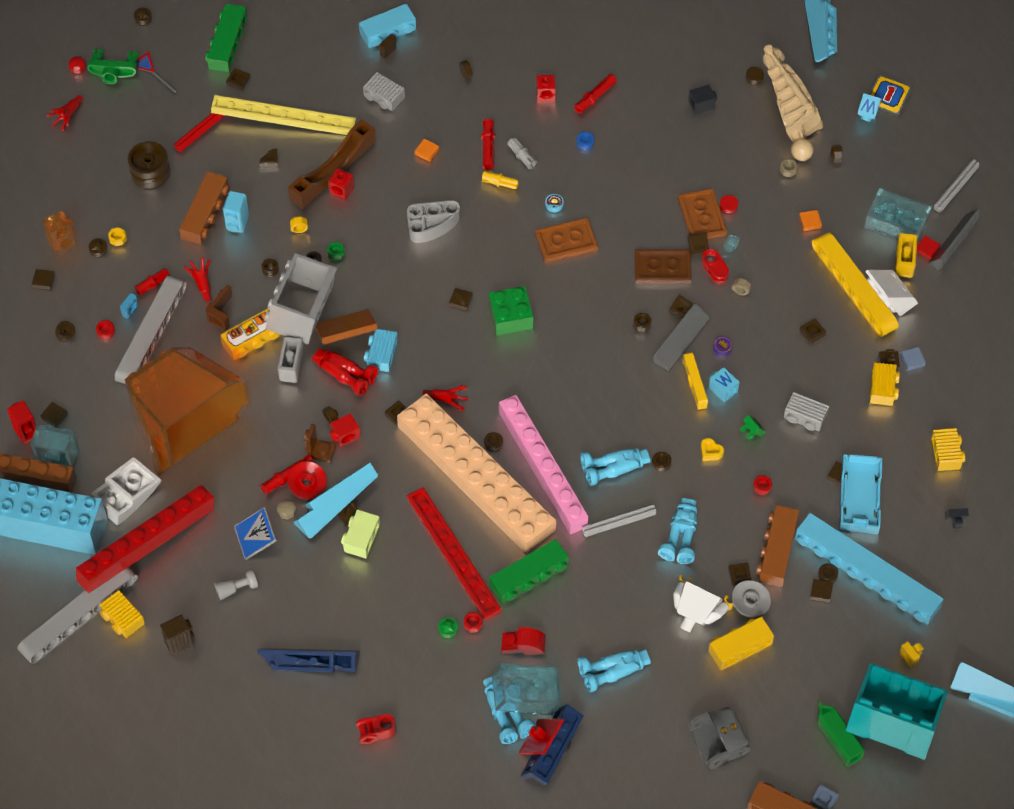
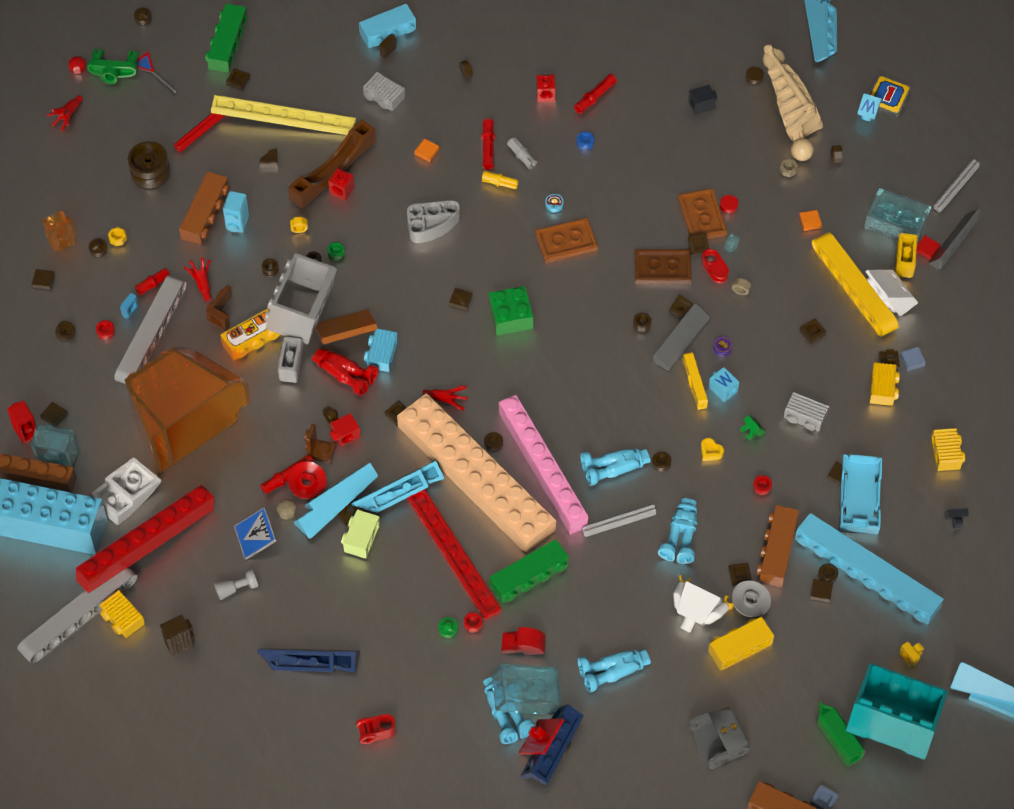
(400, 488): none -> medium azure wedge

